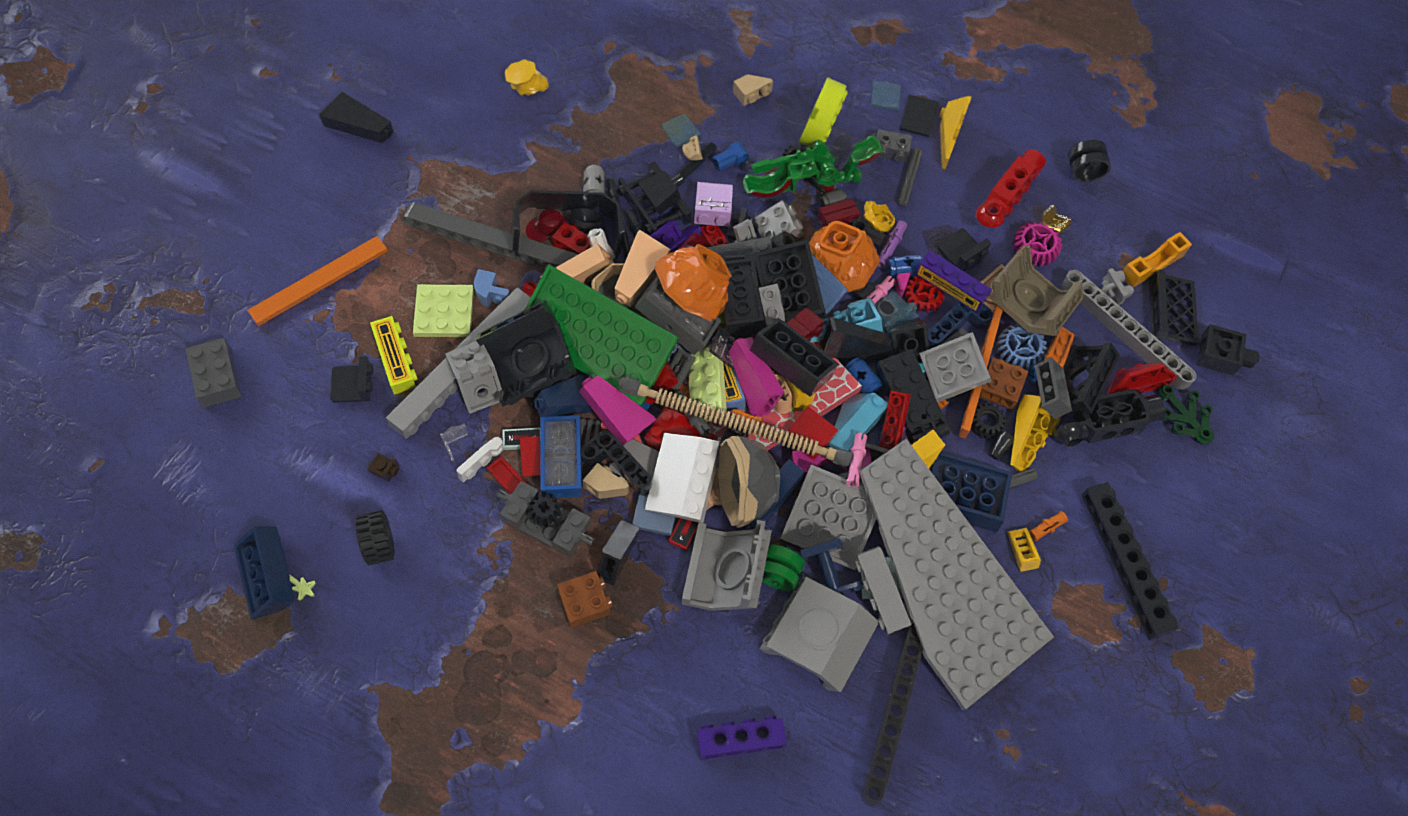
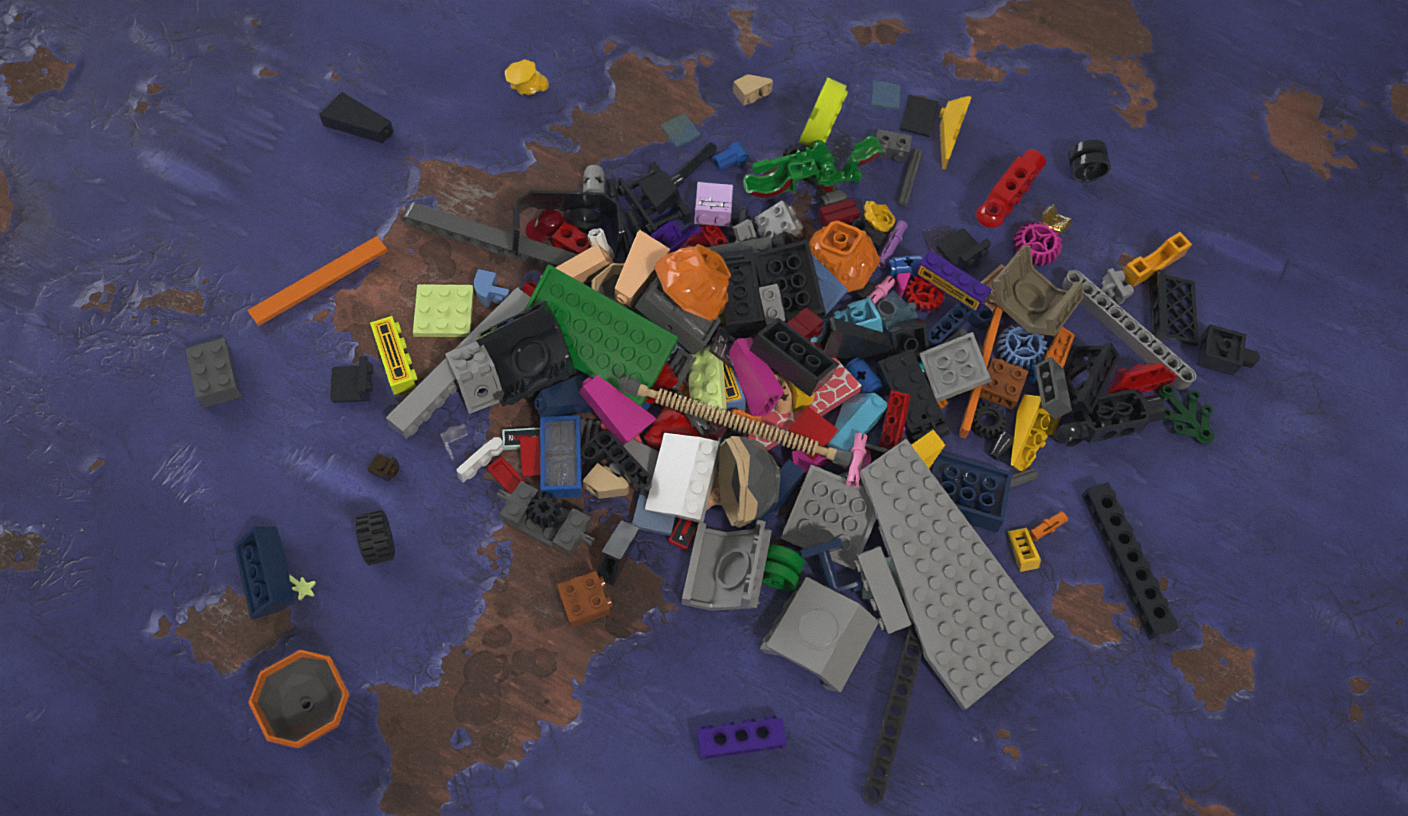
(287, 687): none -> dark grey rock
(692, 149): tan tile -> none

